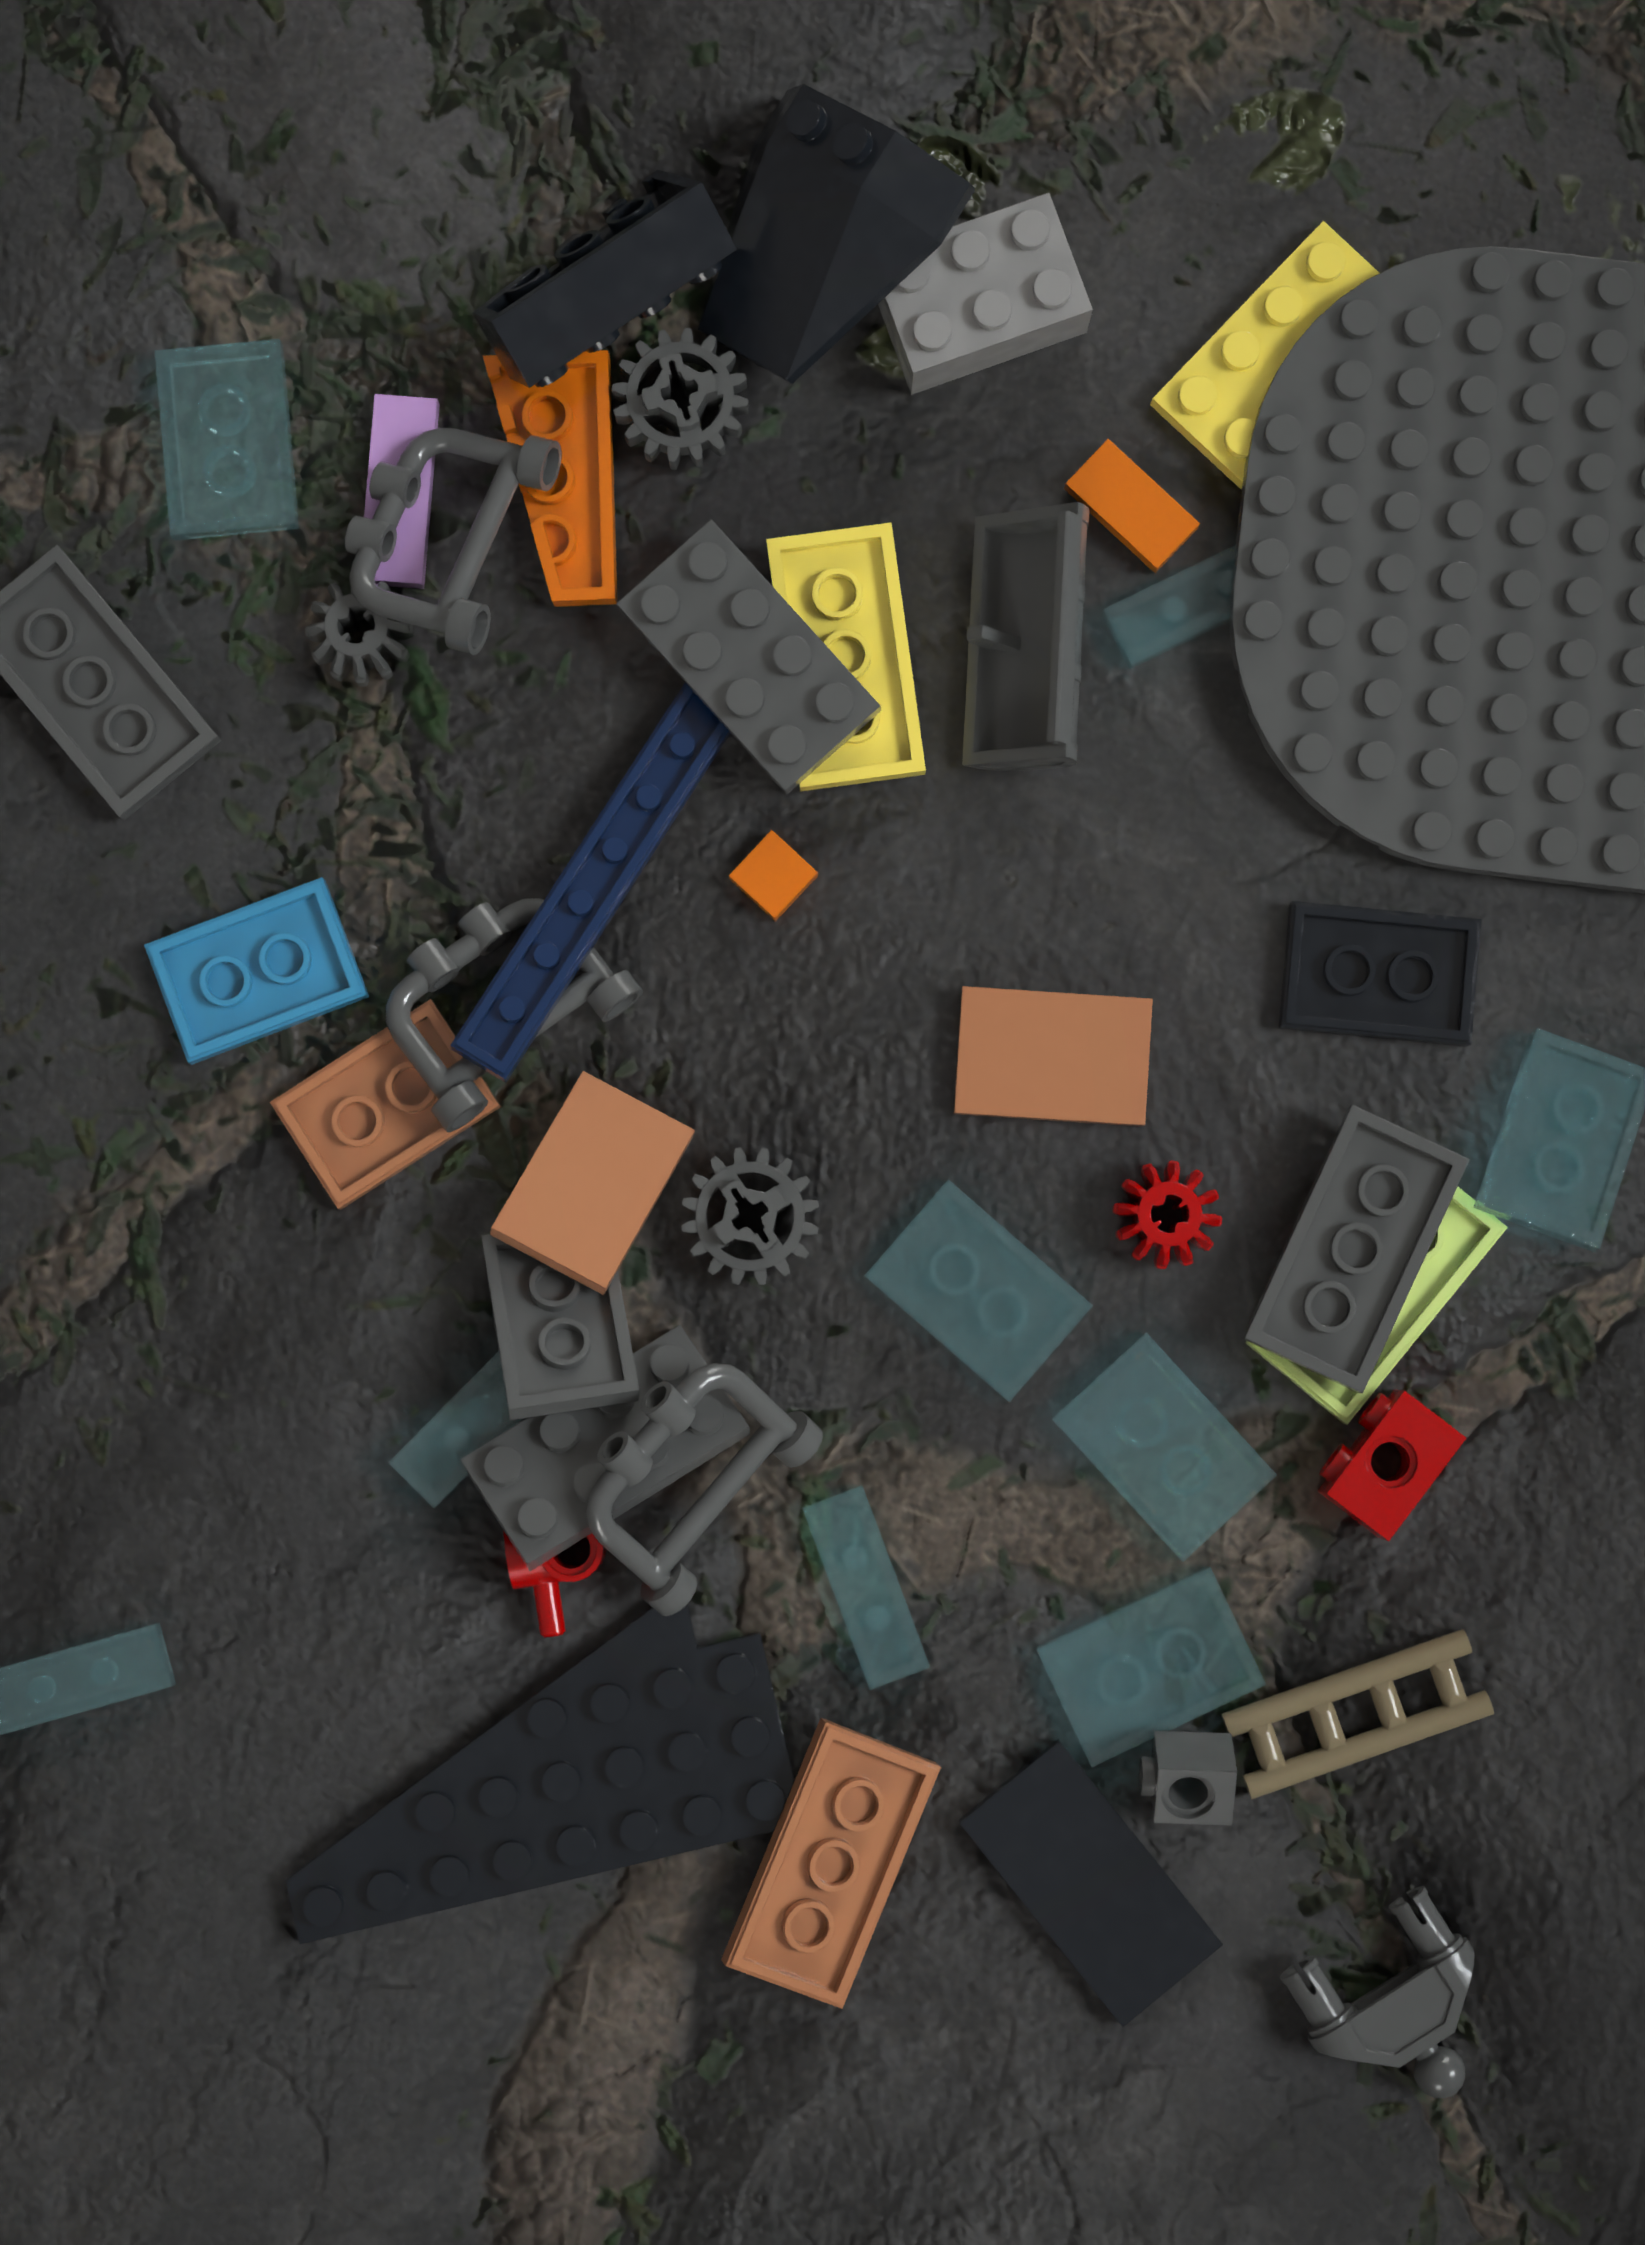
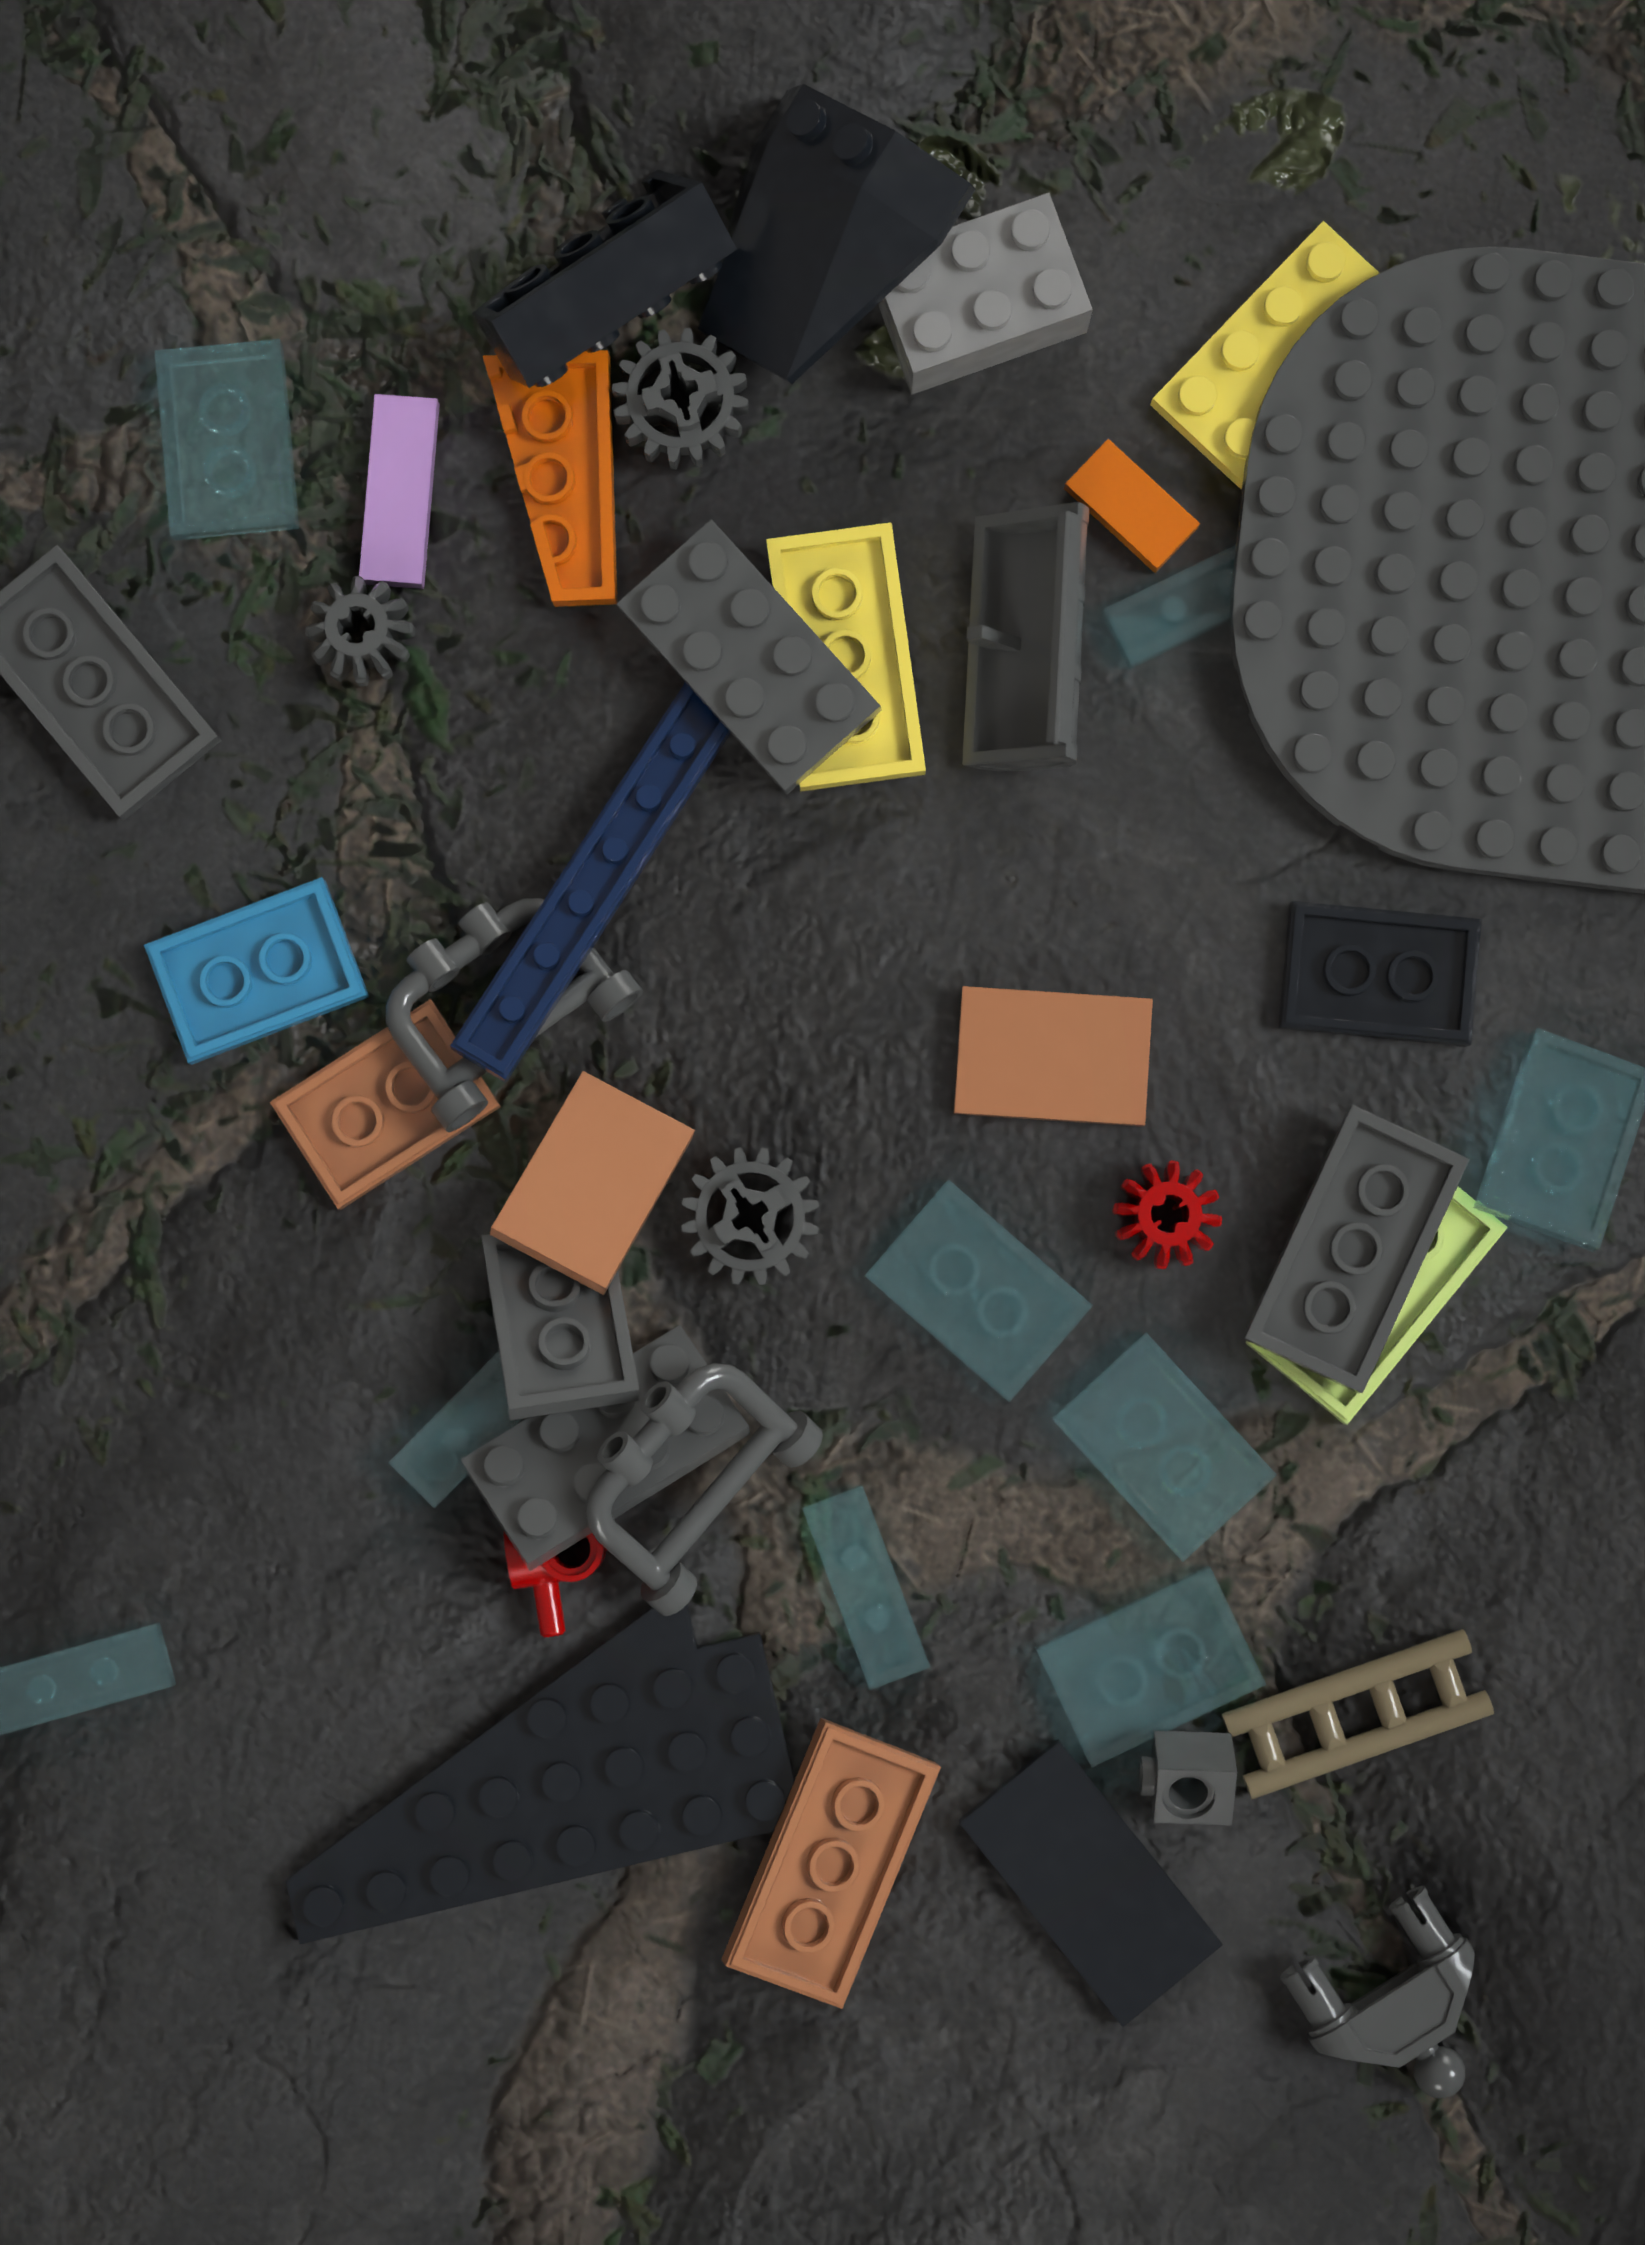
(398, 487): dark grey bar -> none
(773, 875): orange tile -> none
(1424, 1447): red brick -> none

